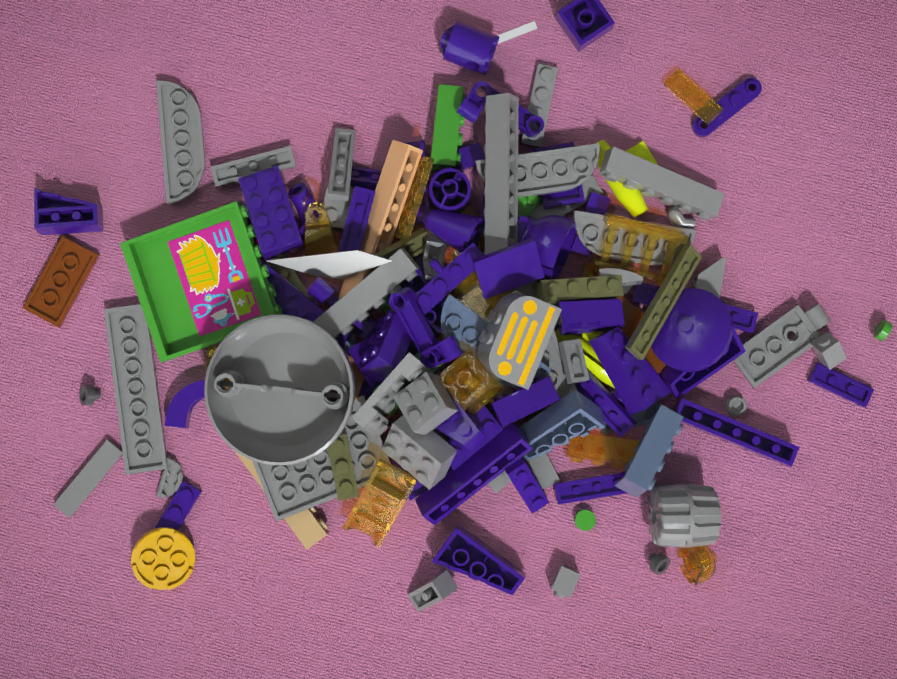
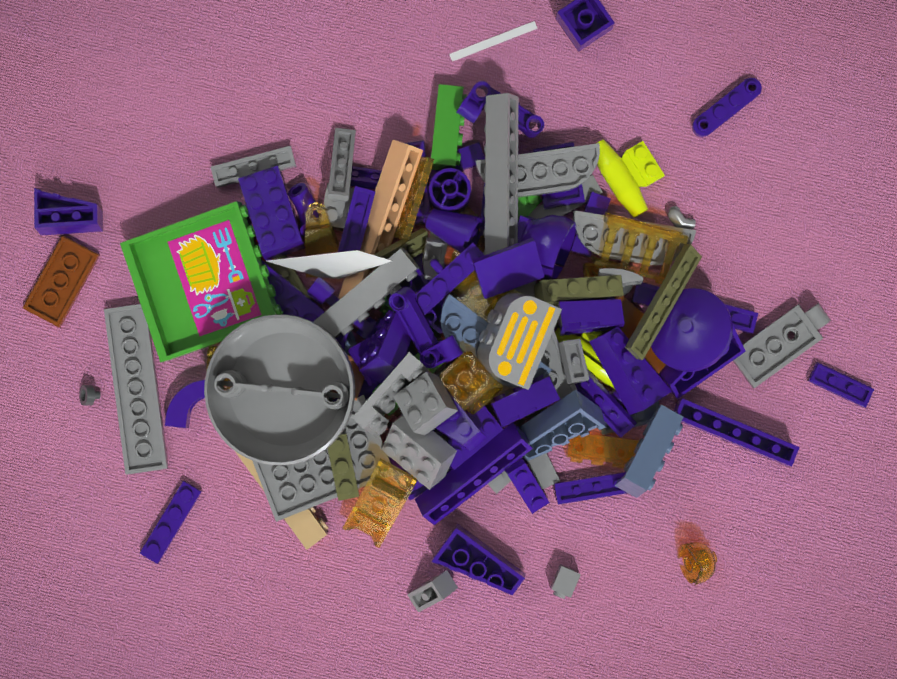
(88, 478): light grey tile -> none
(163, 558): yellow tile -> none
(171, 479): light grey tile -> none
(180, 141): light grey plate -> none
(468, 47): dark purple cylinder -> none
(540, 101): light grey plate -> none
(585, 520): bright green tile -> none
(659, 563): dark grey tile -> none
(661, 184): light grey brick -> none
(684, 515): light grey wheel -> none
(693, 96): clear yellow tile -> none
(710, 278): light grey slope -> none
(736, 405): light grey plate -> none
(828, 350): light grey brick -> none
(882, 330): bright green tile -> none

